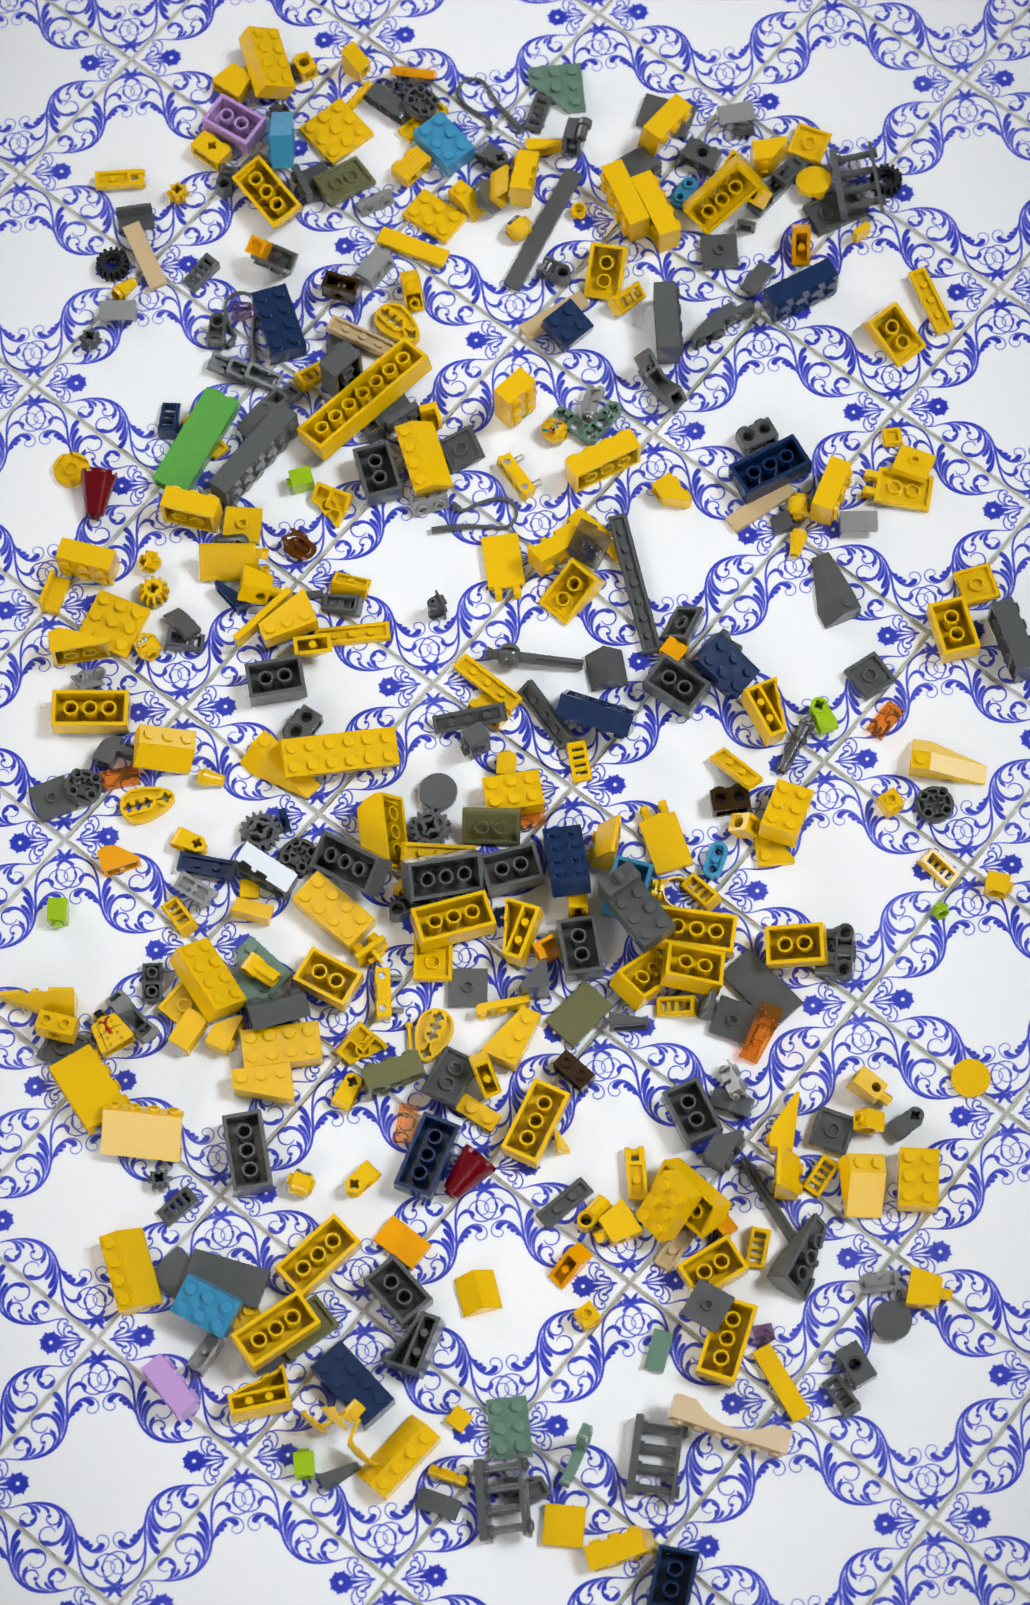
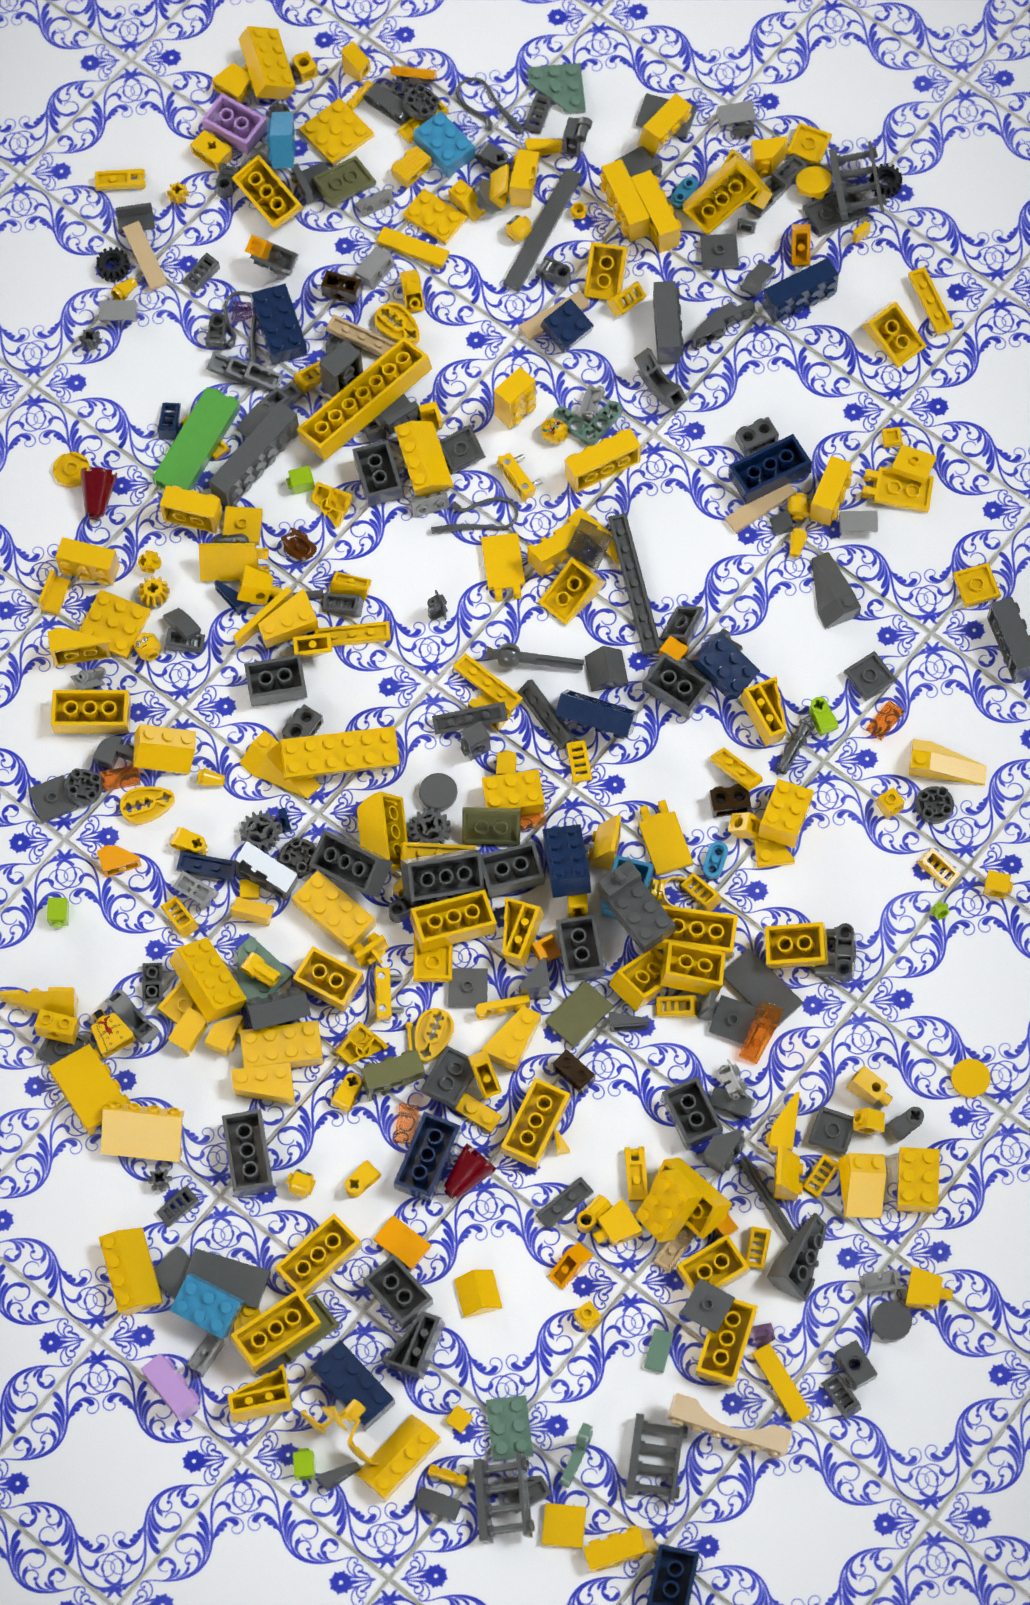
(670, 492): yellow slope -> none
(706, 164): dark grey brick -> none
(953, 629): yellow brick -> none

